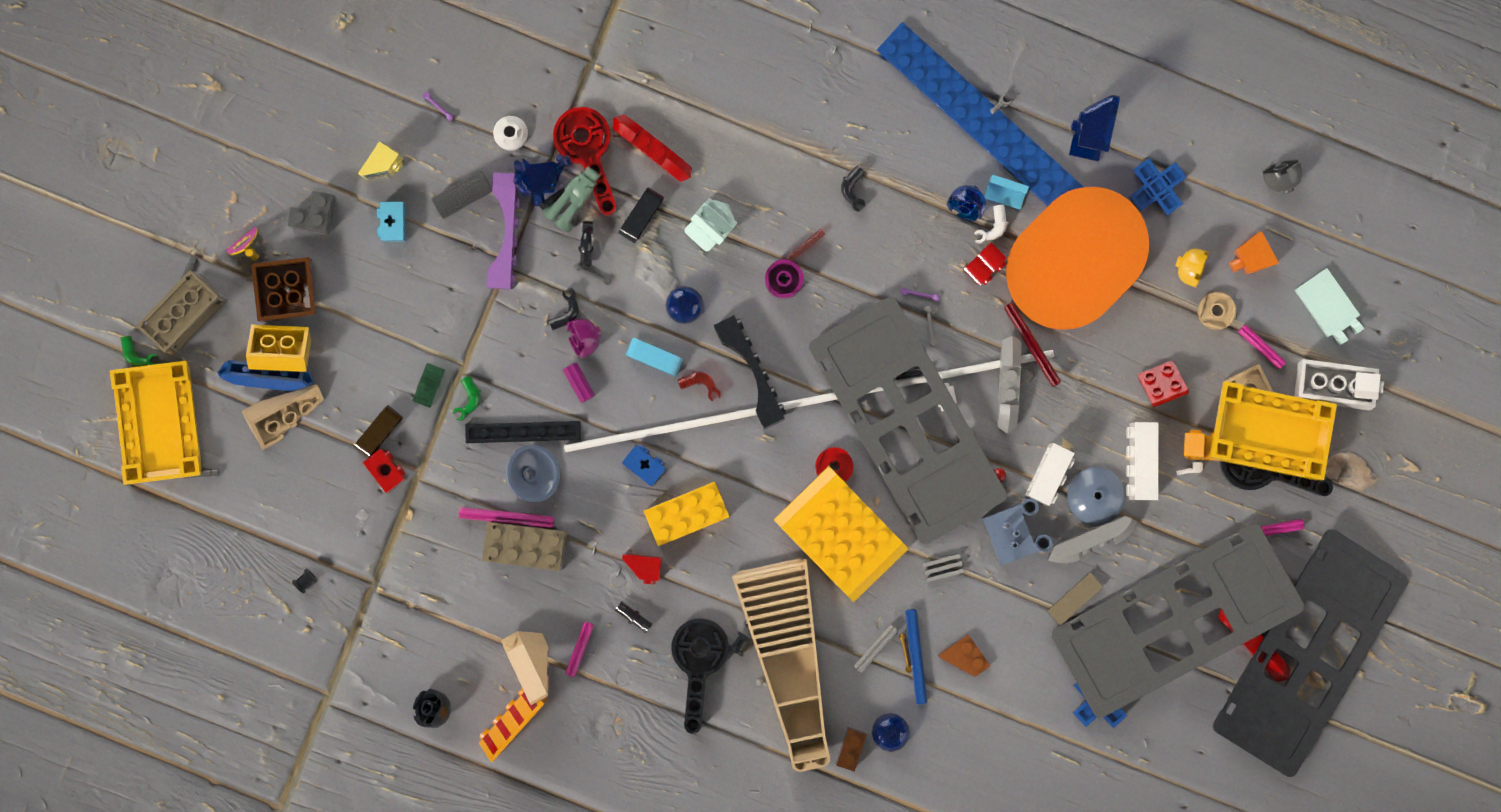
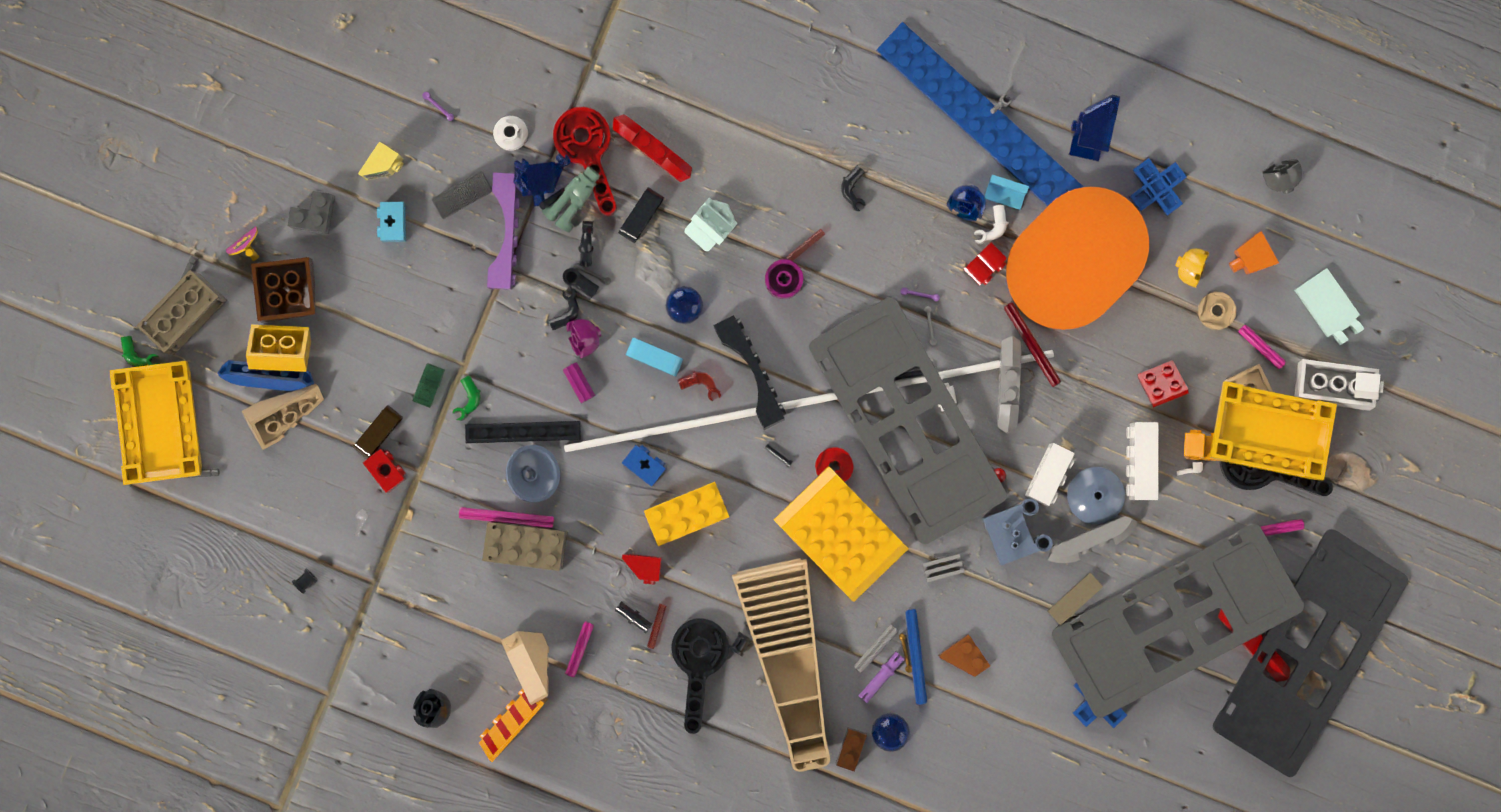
(581, 284): none -> black piece
(656, 626): none -> clear red piece
(778, 455): none -> black piece
(881, 677): none -> medium lavender pin

